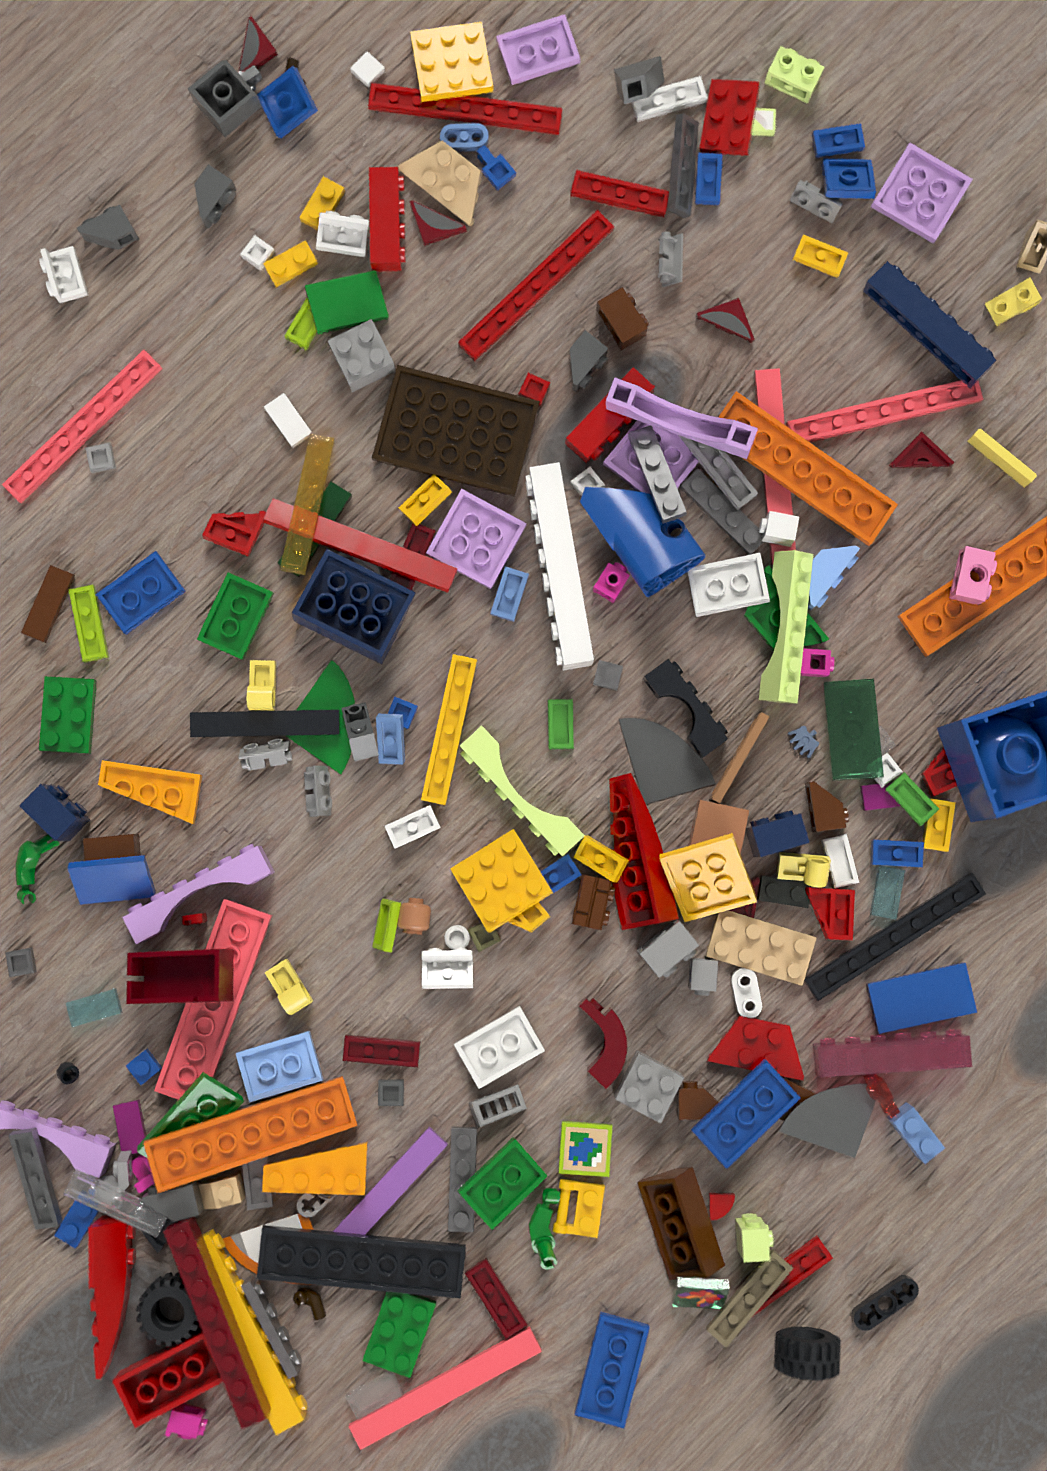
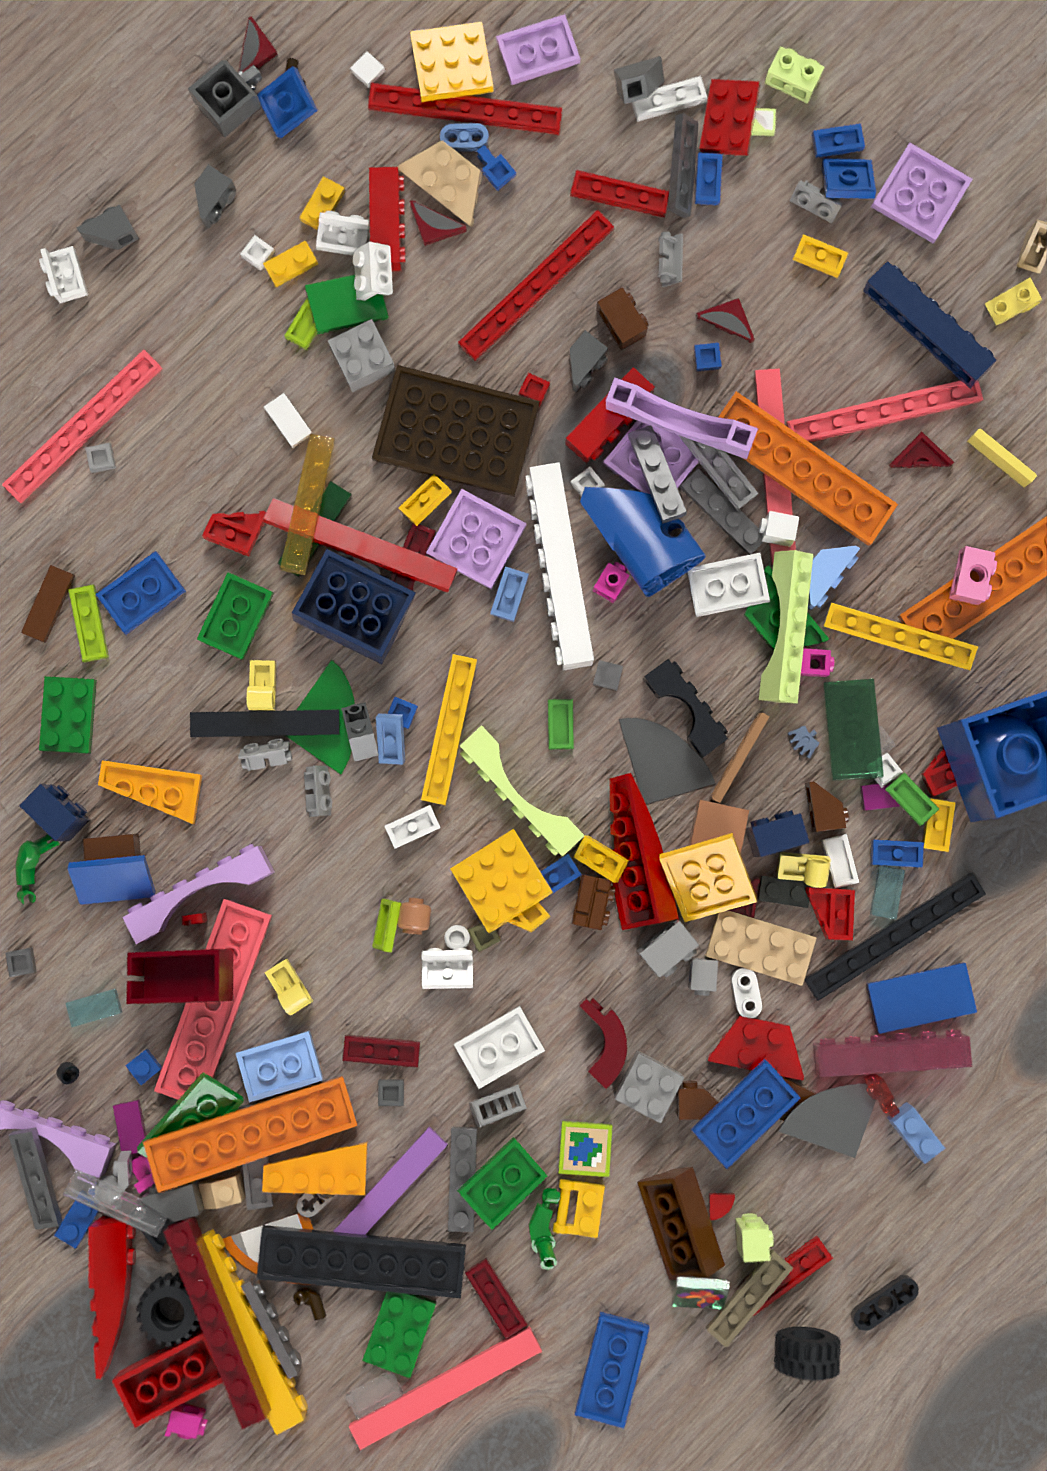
(372, 270): none -> white bracket
(707, 357): none -> blue plate
(901, 636): none -> yellow plate

